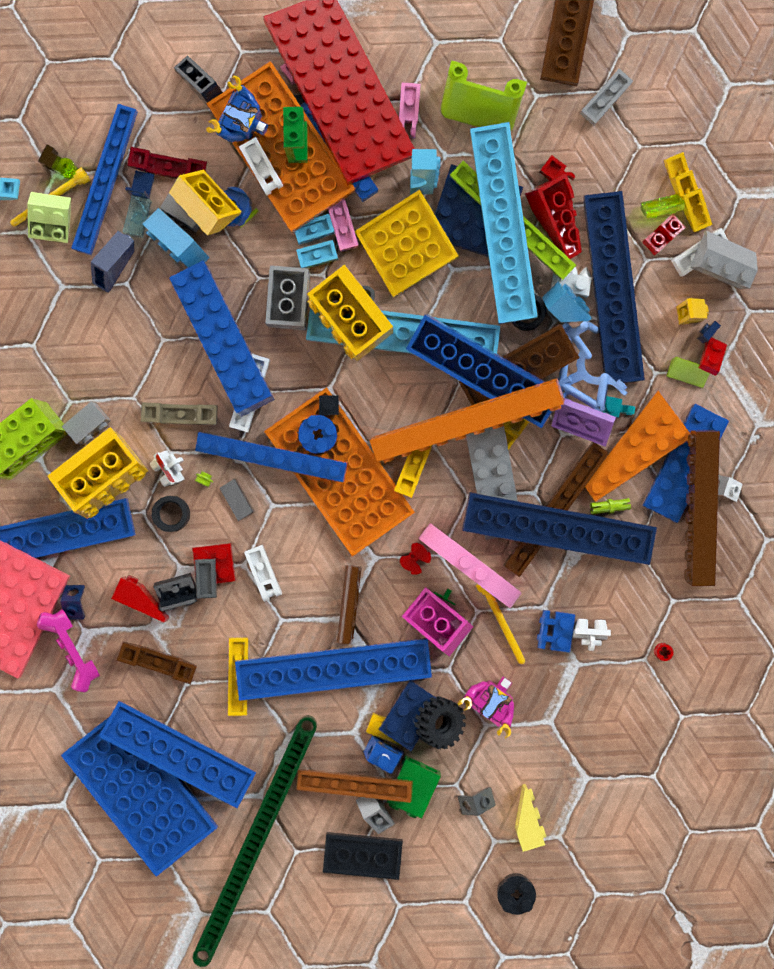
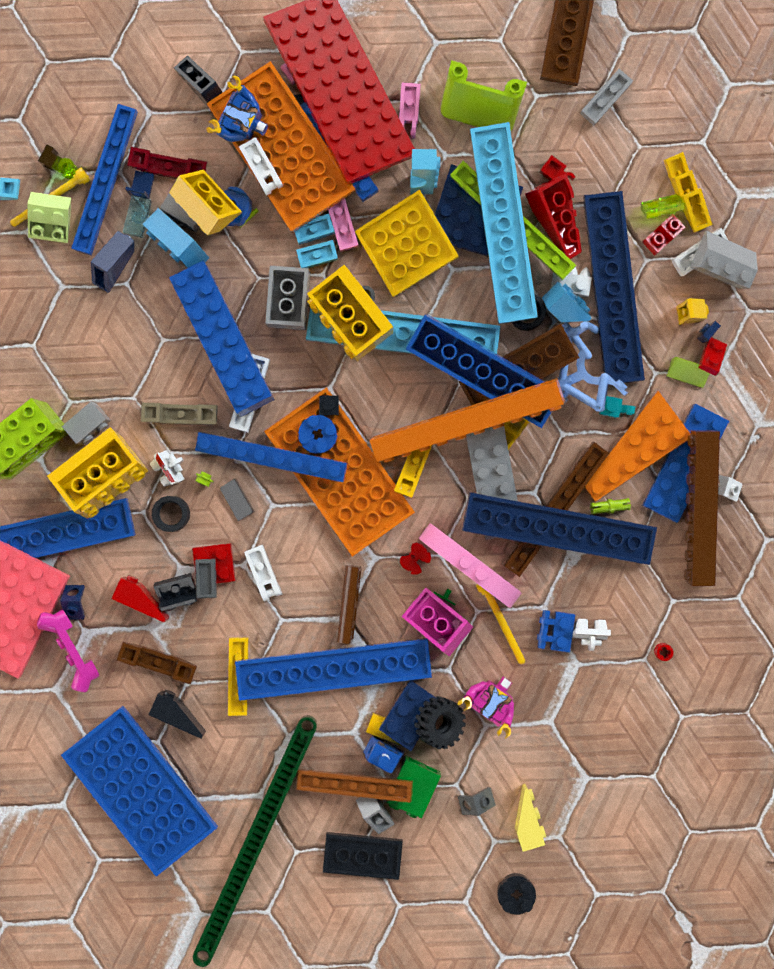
(174, 712): none -> black slope
(177, 754): blue plate -> none
(295, 135): green panel -> none
(584, 422): medium lavender plate -> none

